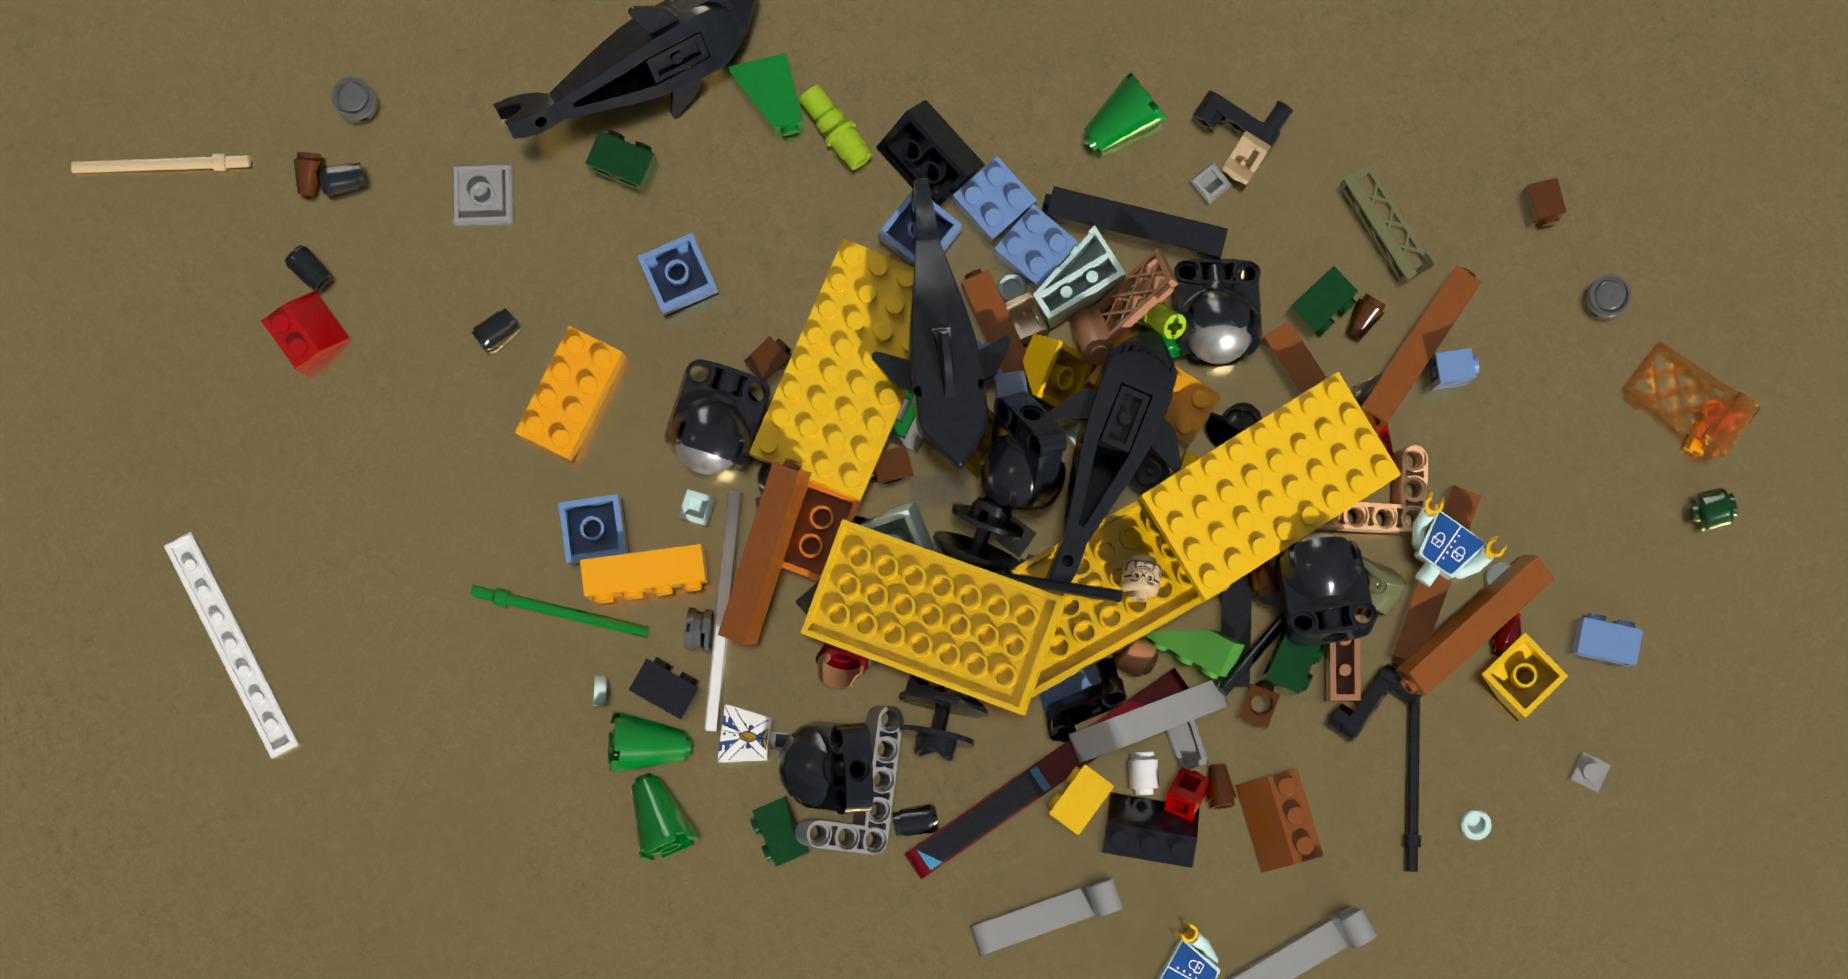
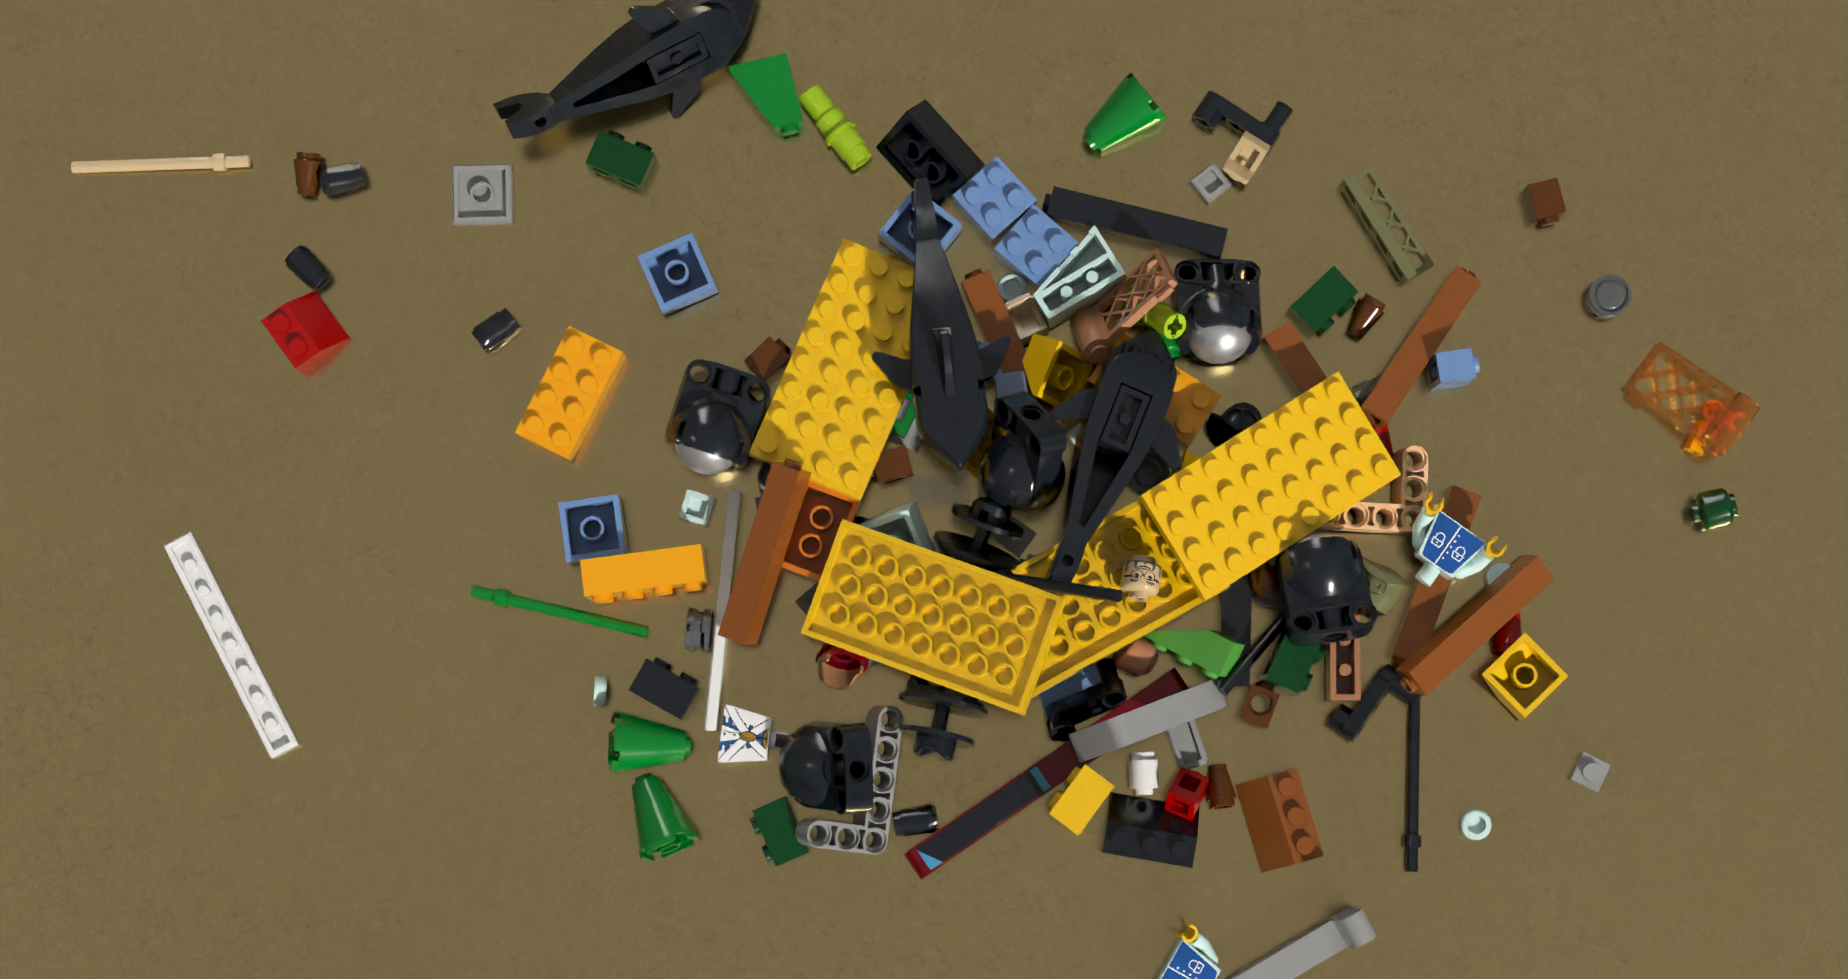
(353, 98): dark grey wheel -> none
(1047, 915): light grey beam -> none
(1607, 640): medium blue brick -> none

